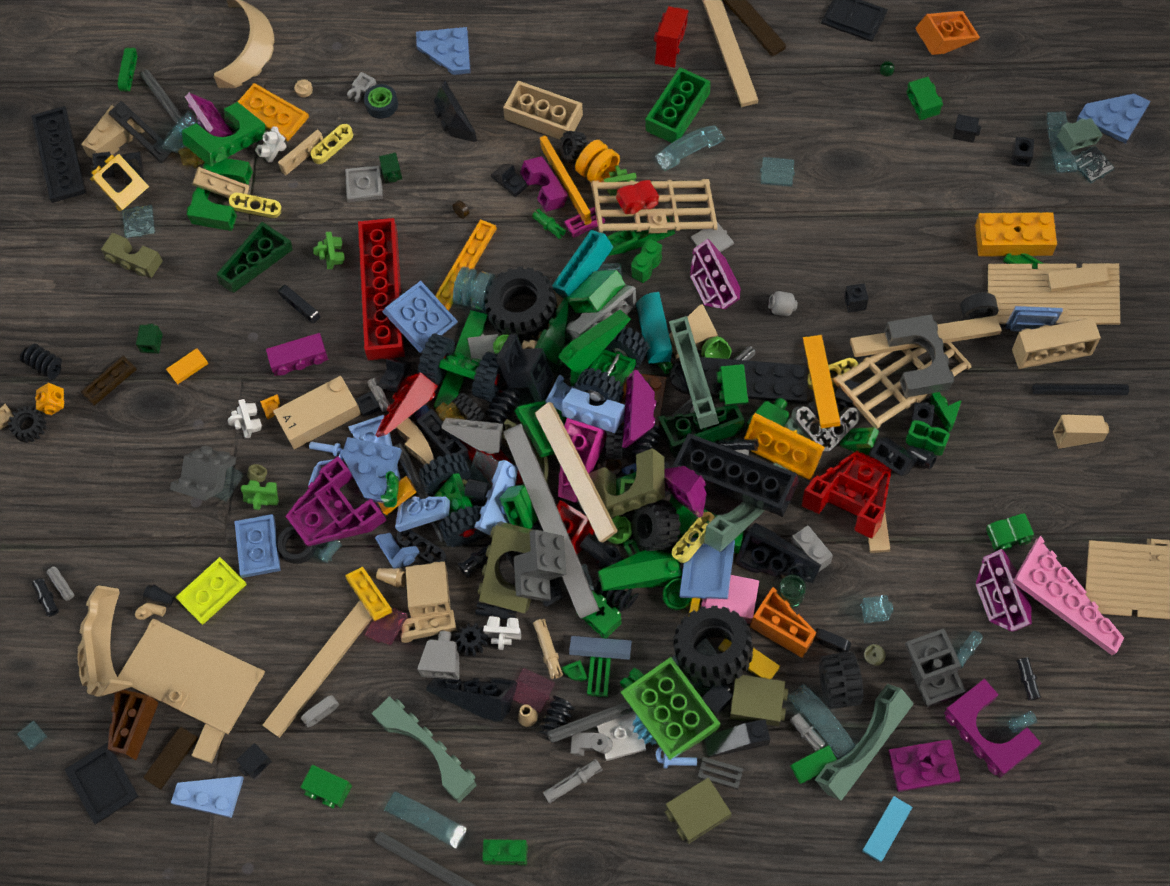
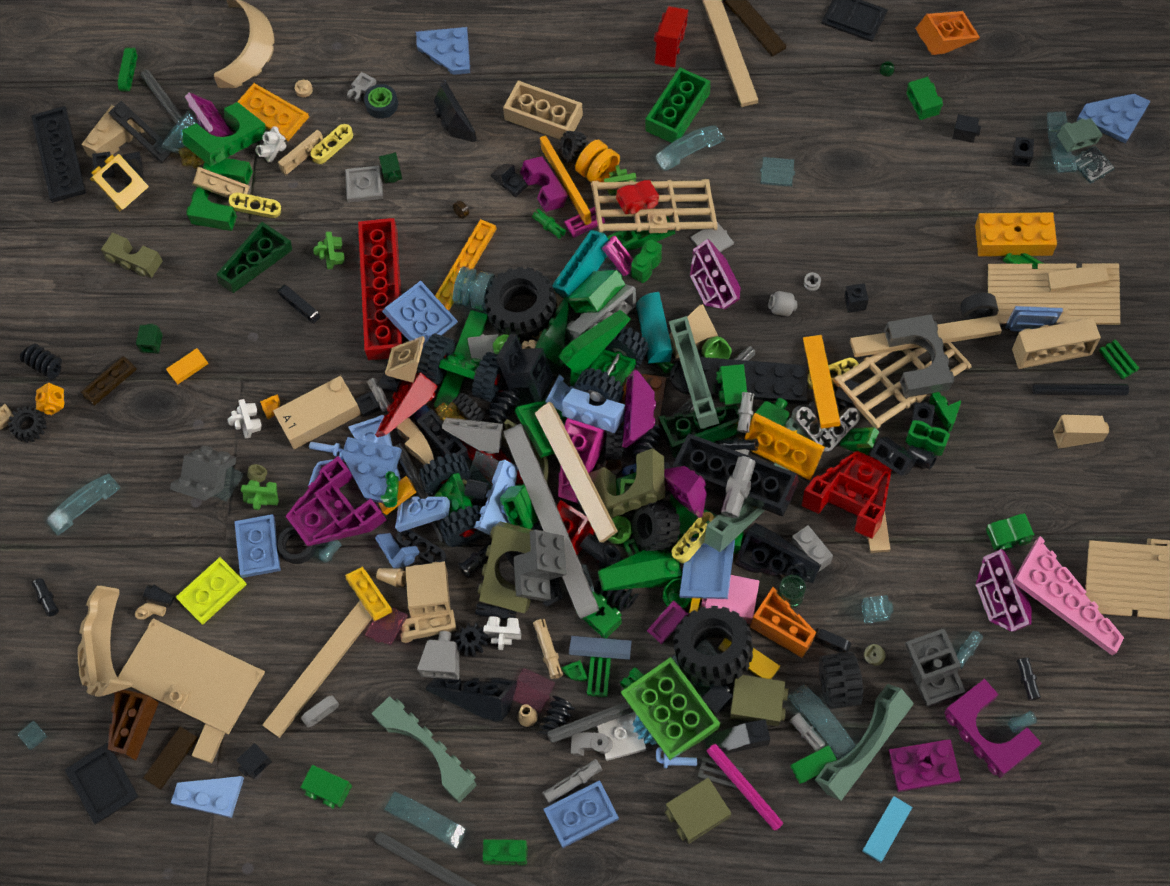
(60, 583): light grey axle -> none
(80, 501): none -> clear light blue slope
(138, 221): clear light blue piece -> none
(297, 354): magenta brick -> none
(405, 360): none -> tan slope
(581, 814): none -> medium blue plate
(618, 257): none -> dark pink tile
(667, 622): none -> magenta tile
(738, 487): none -> light grey piece
(744, 787): none -> dark pink axle
(745, 412): none -> light grey pin
(807, 284): none -> light grey bush
(1121, 357): none -> green tile

